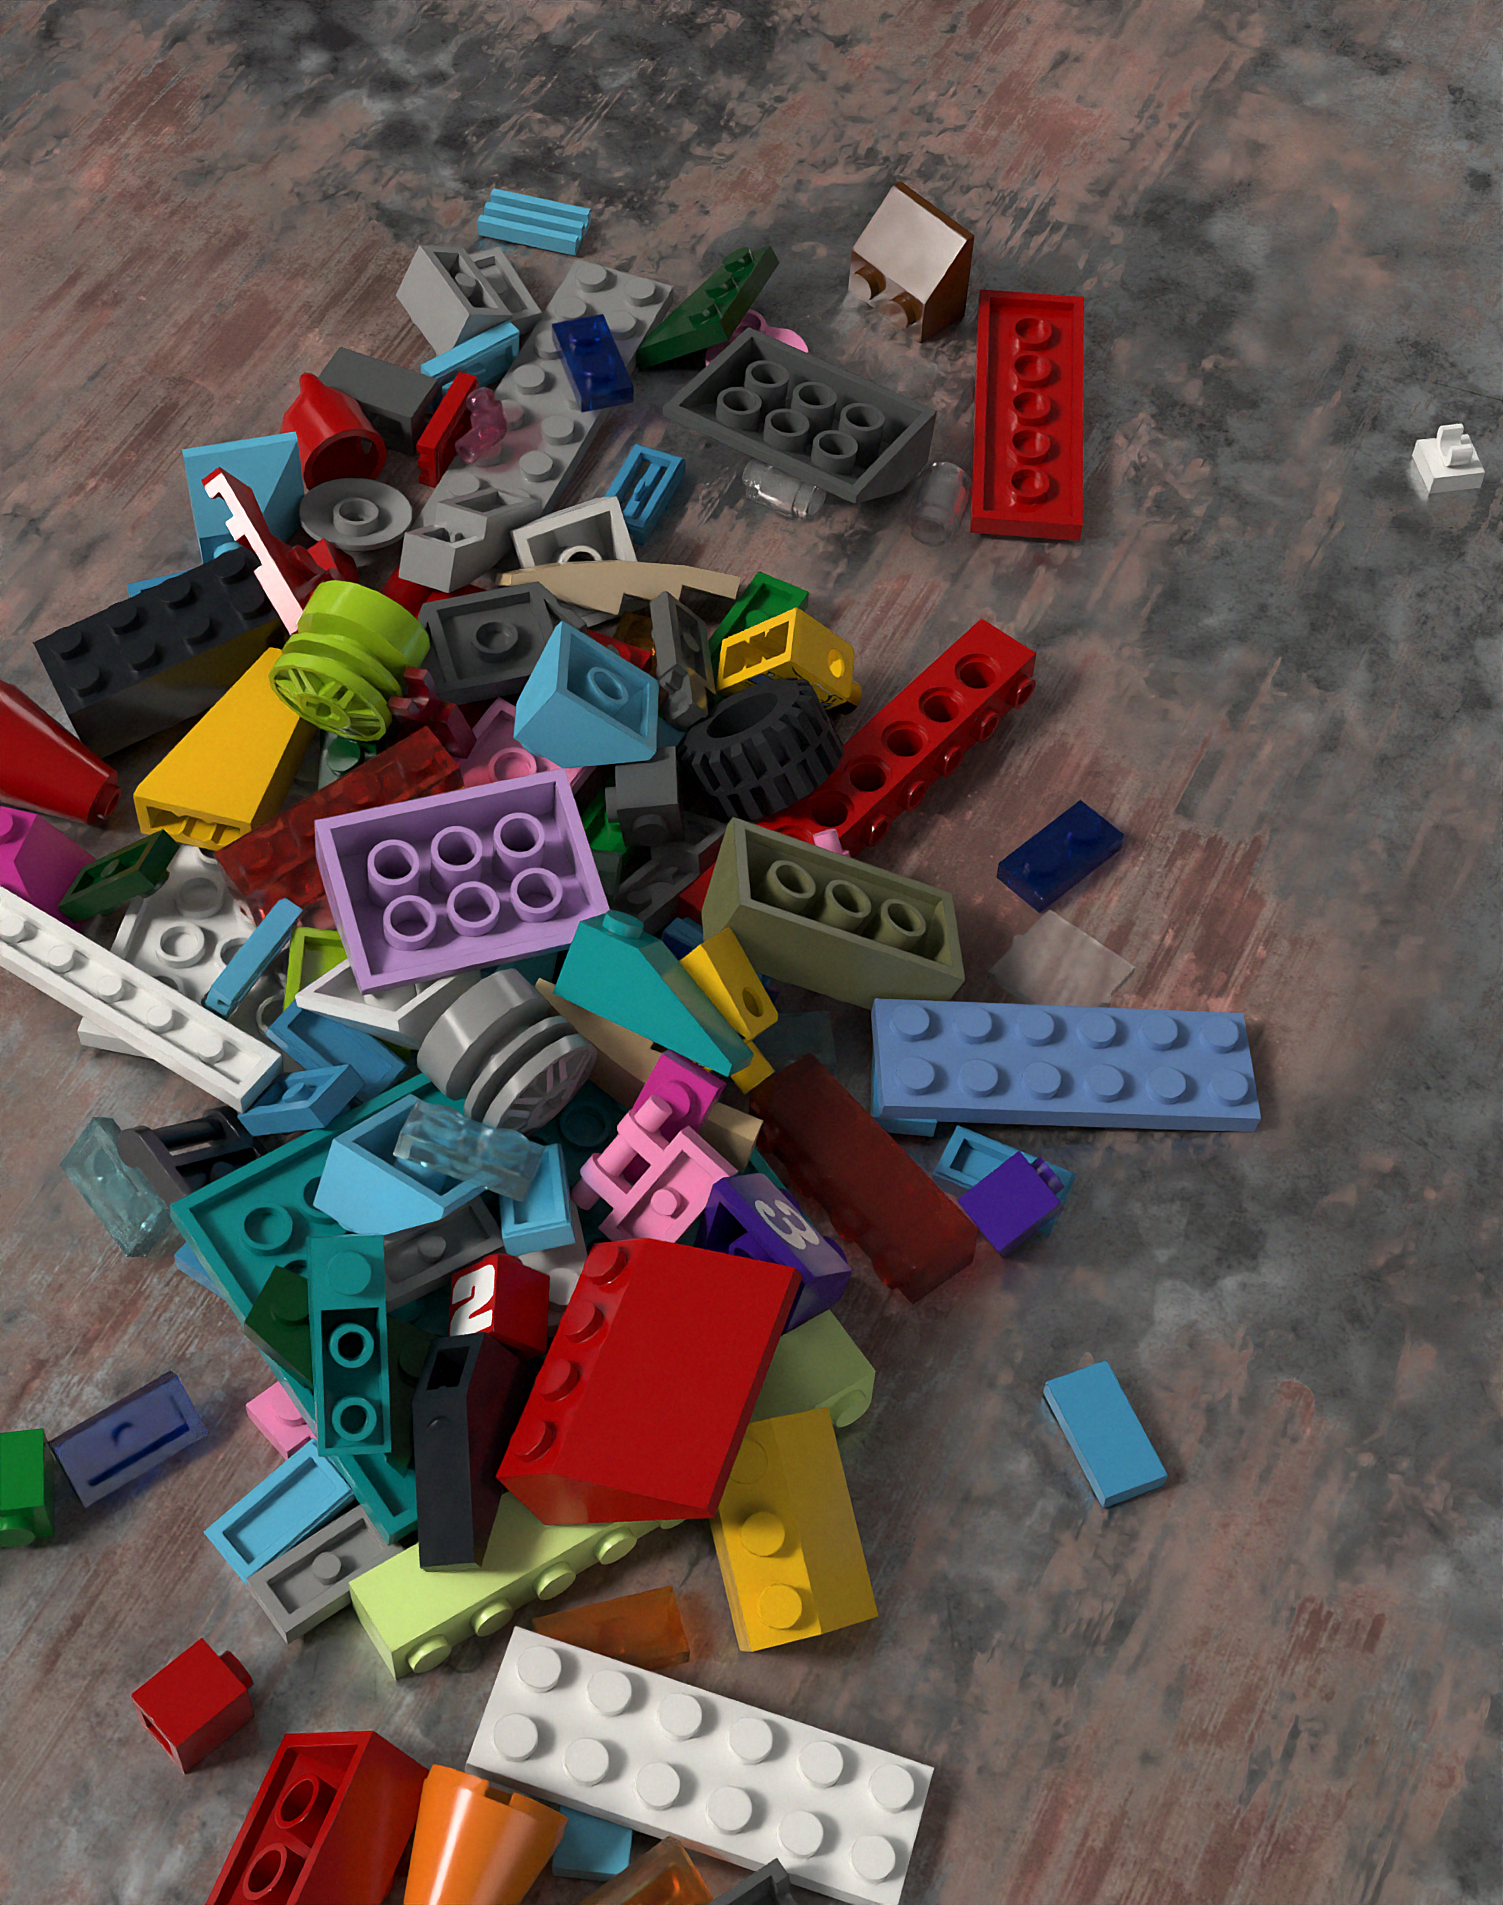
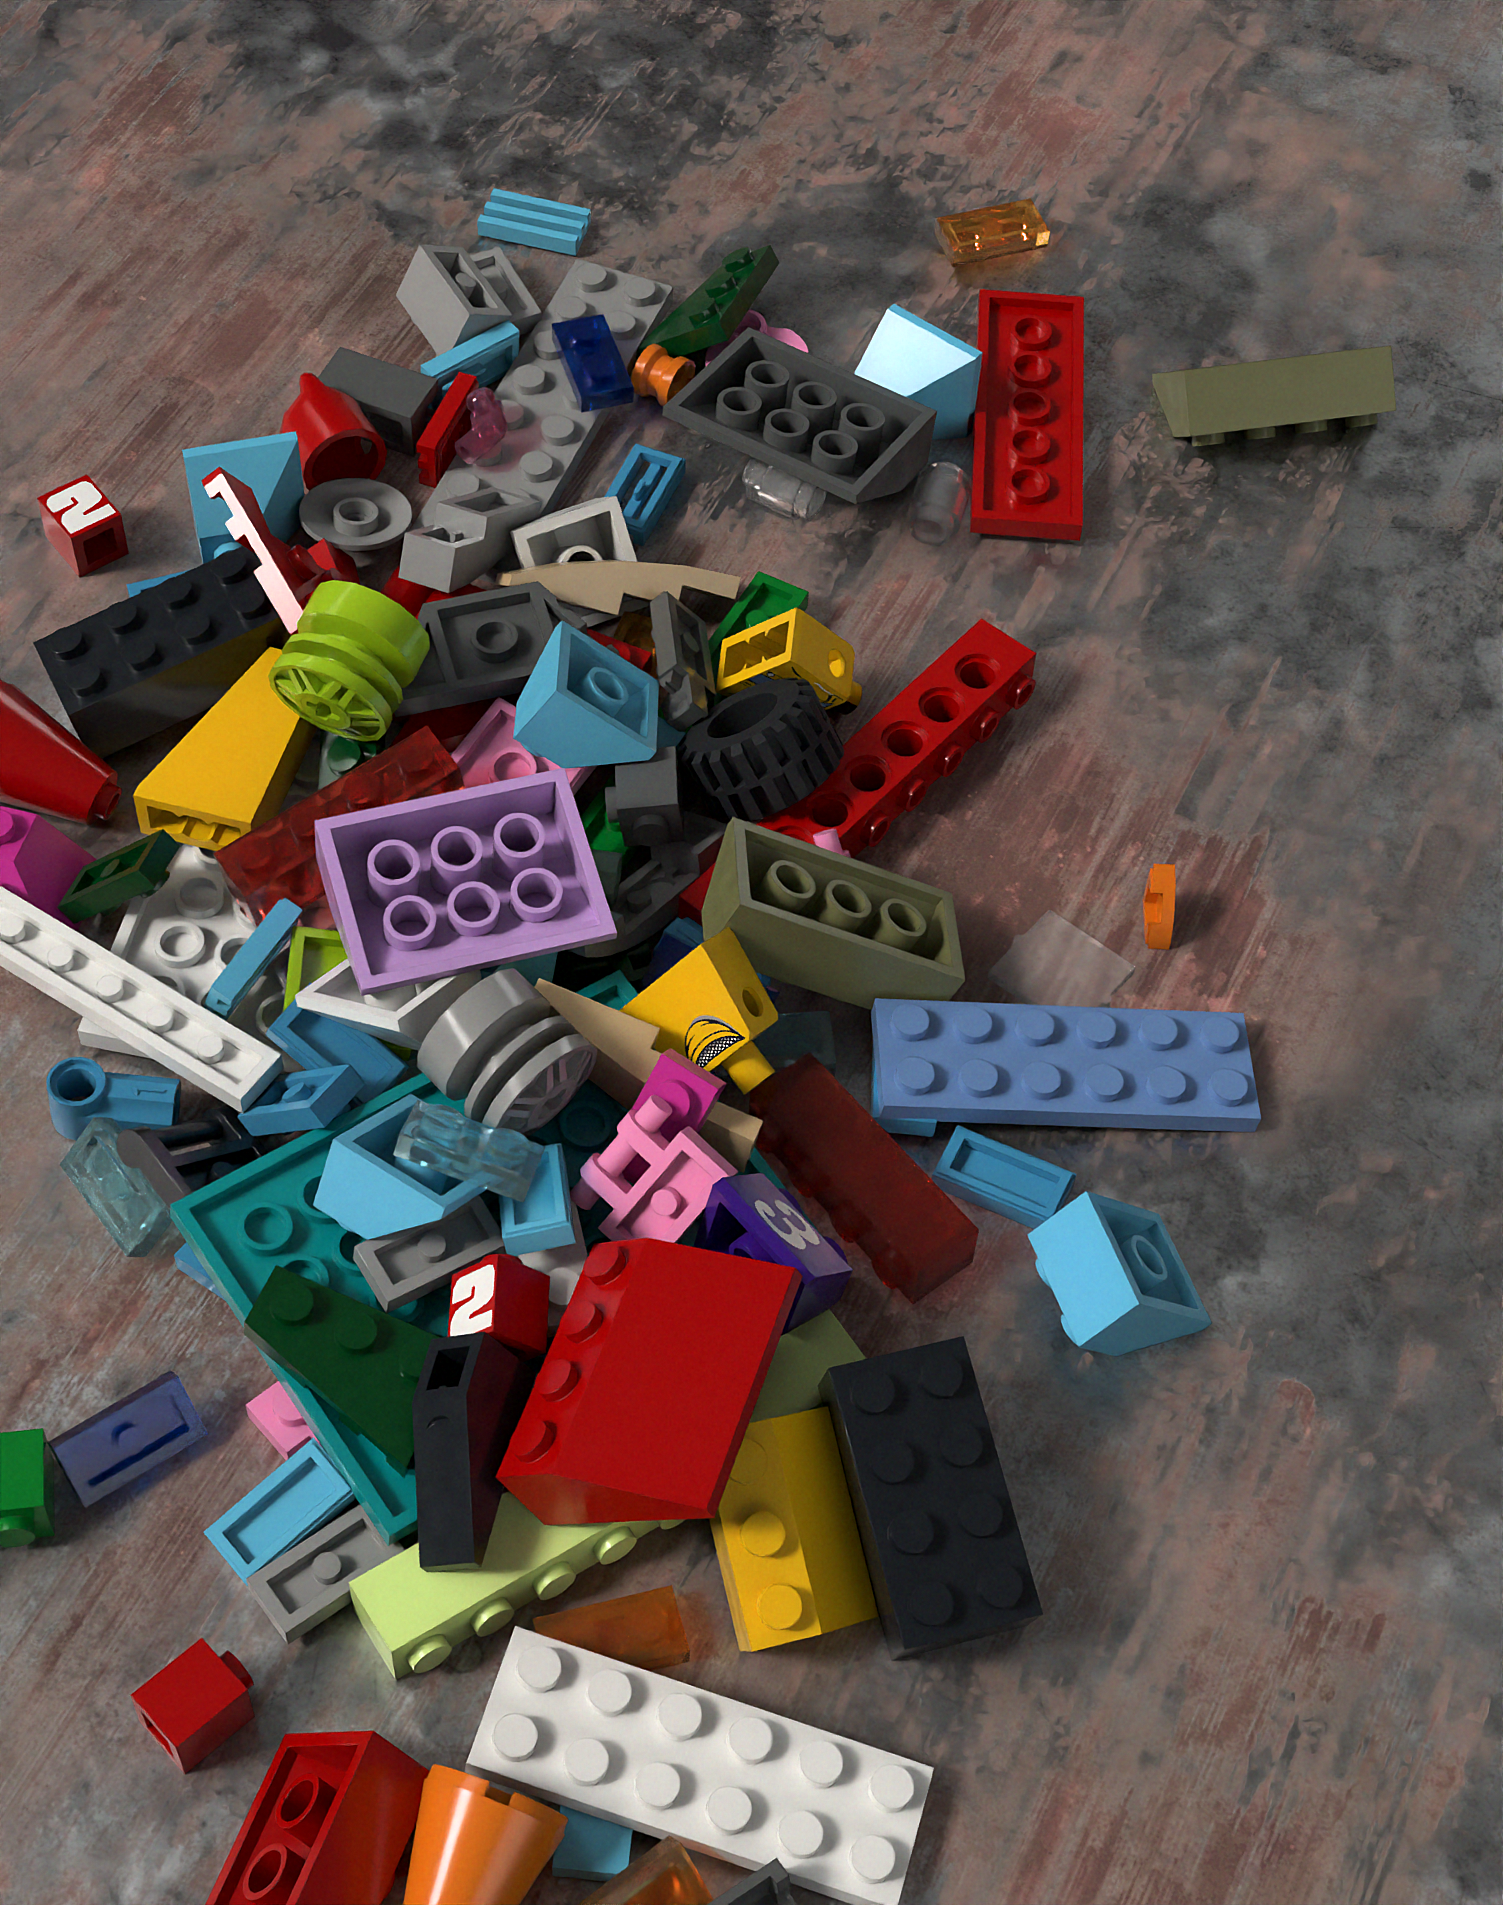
(83, 525): none -> red brick
(124, 1097): none -> dark azure piece
(349, 1343): teal slope -> none
(424, 708): dark red plate -> none
(645, 989): teal slope -> none
(660, 374): none -> orange wheel
(913, 264): slope -> none
(925, 367): none -> slope
(929, 1498): none -> black brick
(991, 232): none -> clear orange plate
(1014, 1202): dark purple brick -> none
(1059, 856): clear blue plate -> none
(1105, 1434): dark azure tile -> none
(1116, 1276): none -> medium azure slope
(1159, 906): none -> orange tile
(1277, 393): none -> olive slope
(1448, 461): white tile -> none

